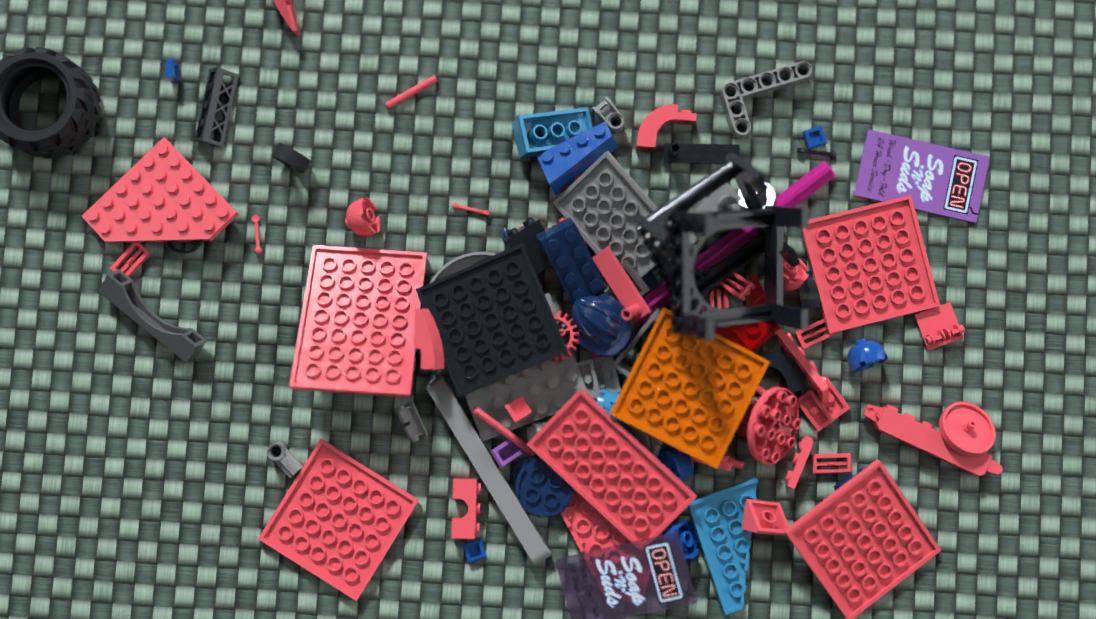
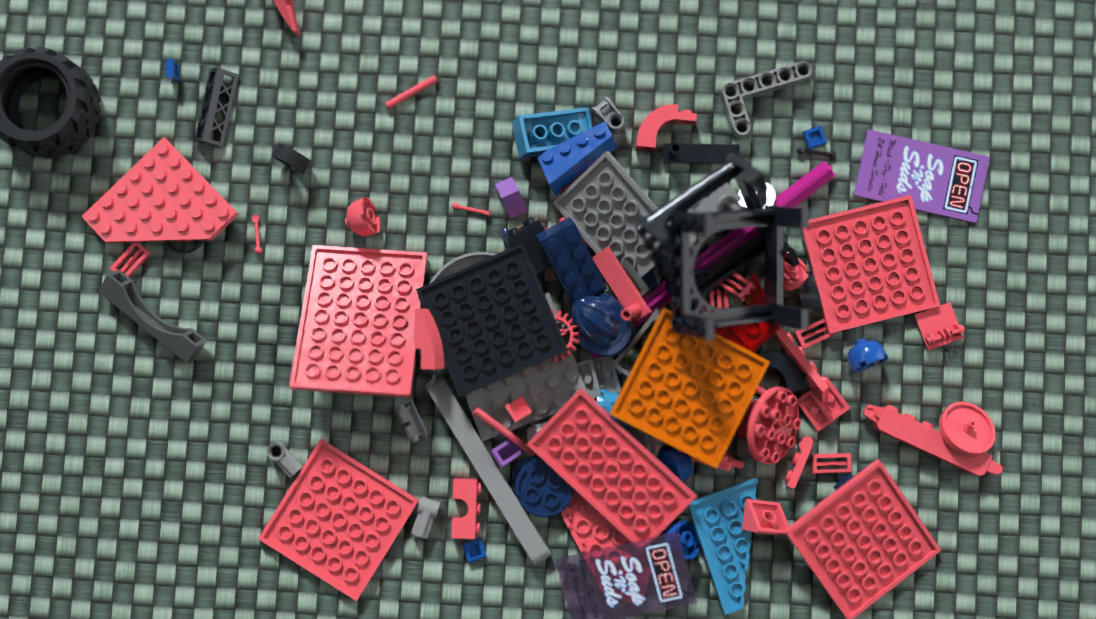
(427, 512): none -> light grey piece
(511, 197): none -> medium lavender slope

